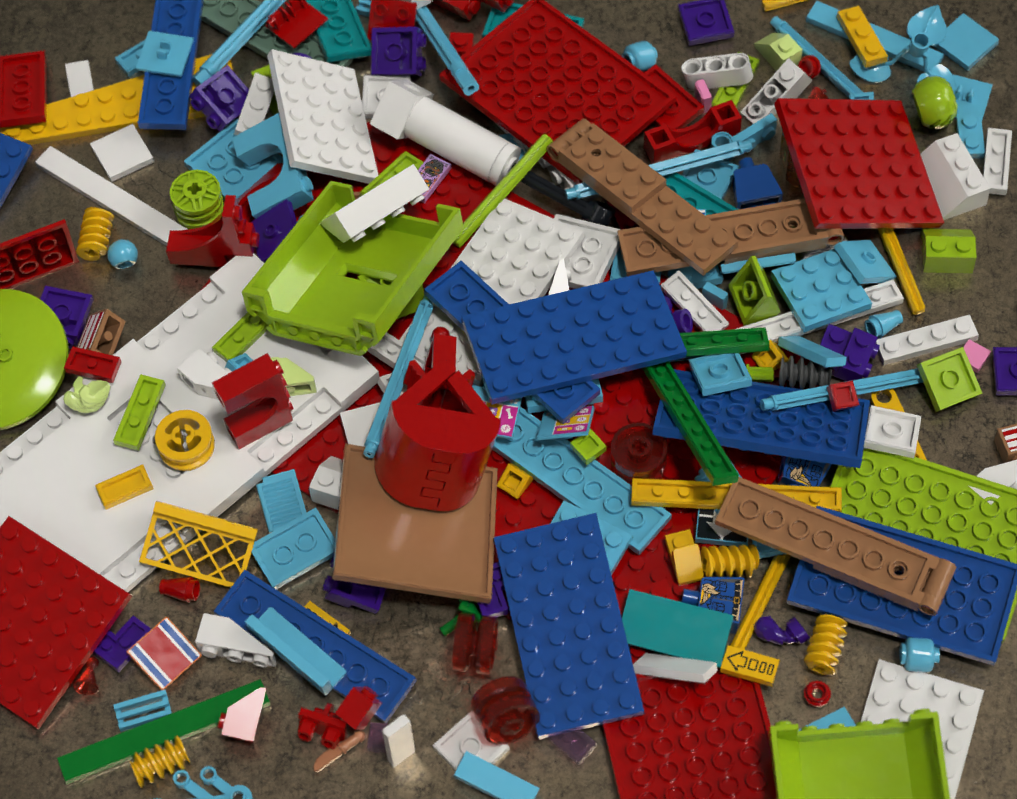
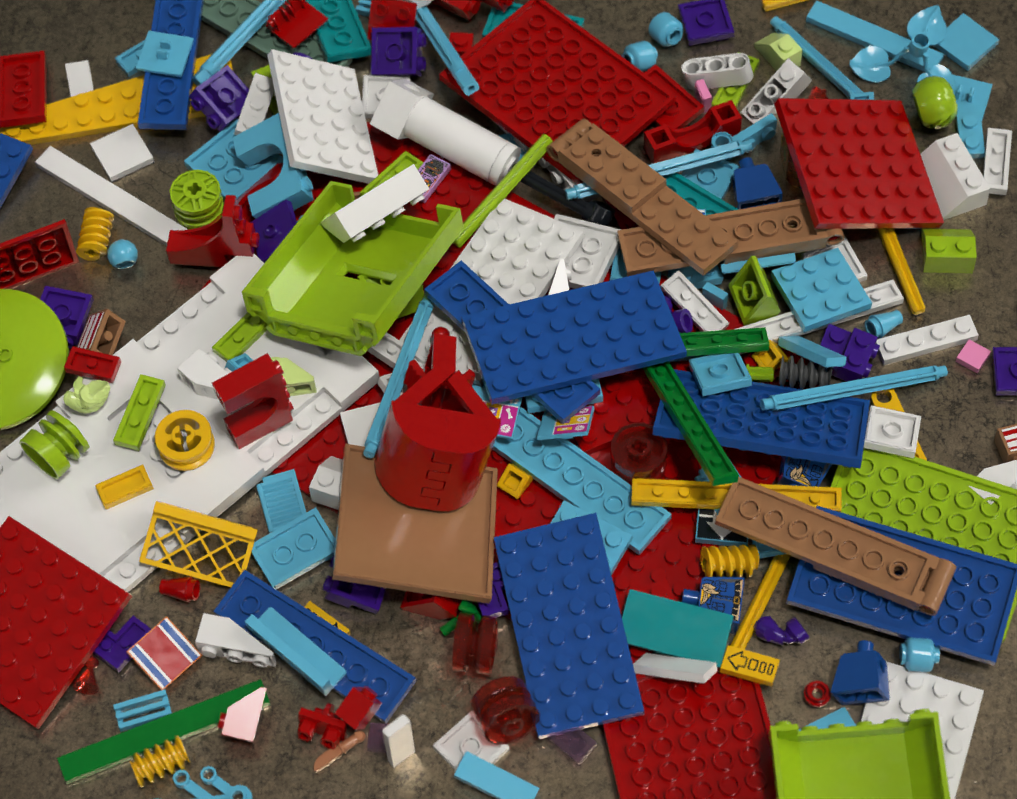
(59, 440): none -> lime wheel
(431, 605): none -> red slope
(588, 447): lime plate -> none
(665, 29): none -> medium azure head
(684, 557): yellow slope -> none
(810, 65): red plate -> none
(824, 644): yellow piece -> none
(842, 395): red tile -> none
(861, 676): none -> blue torso
(862, 36): yellow plate -> none
(864, 261): medium azure plate -> none
(949, 379): lime plate -> none

